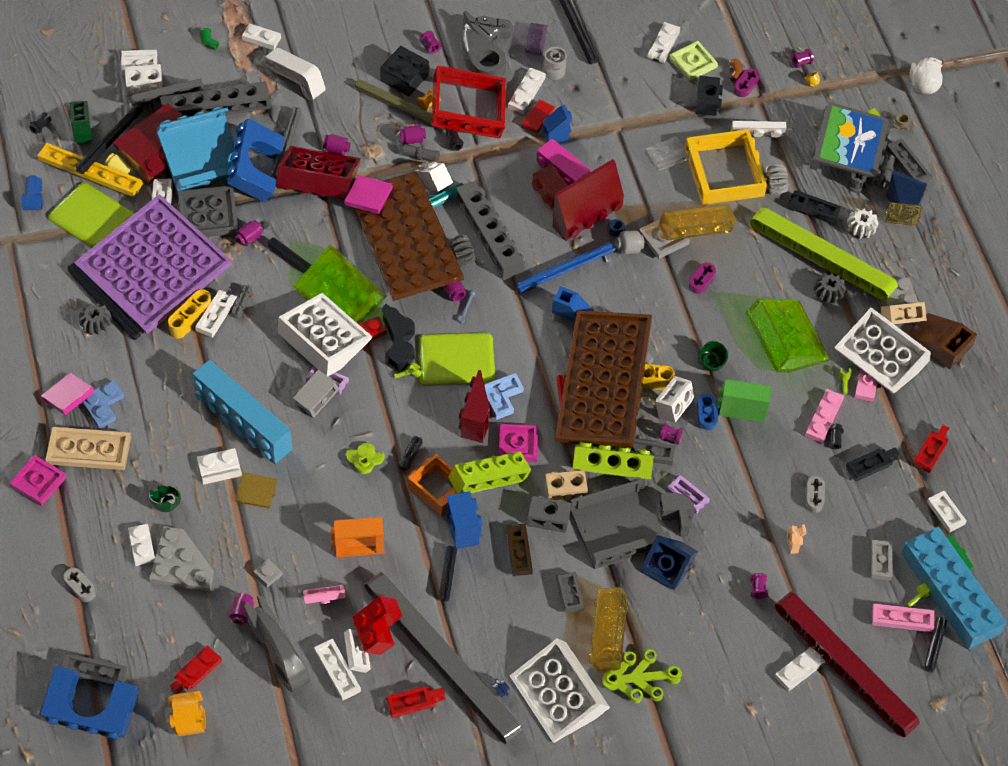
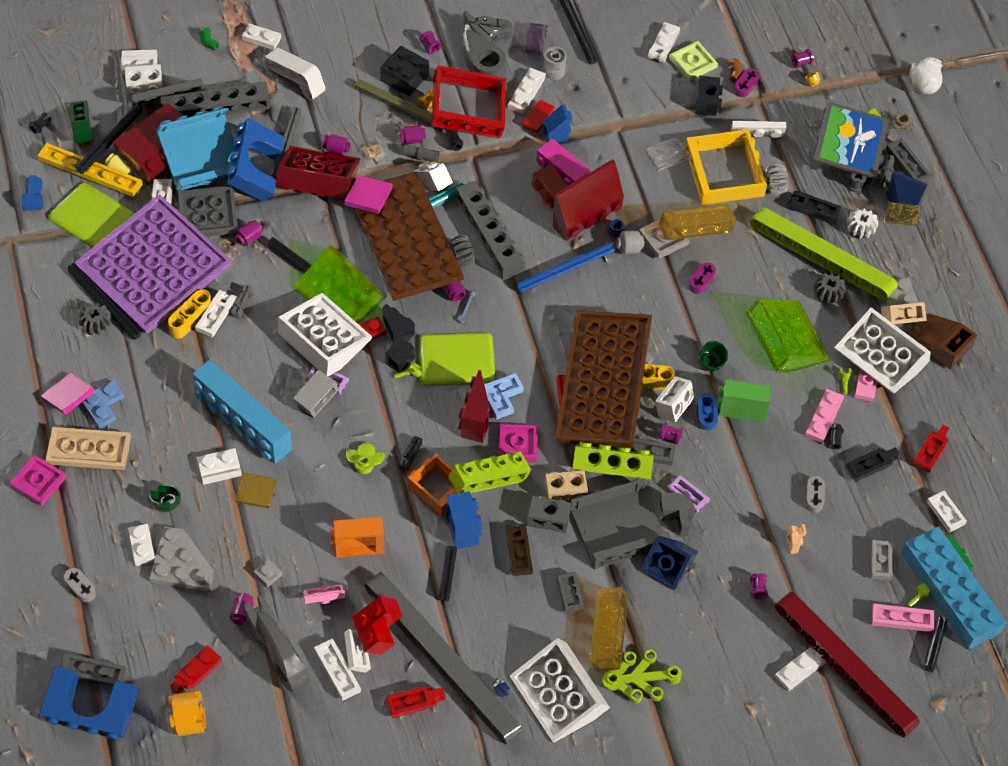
(567, 303): blue slope -> none

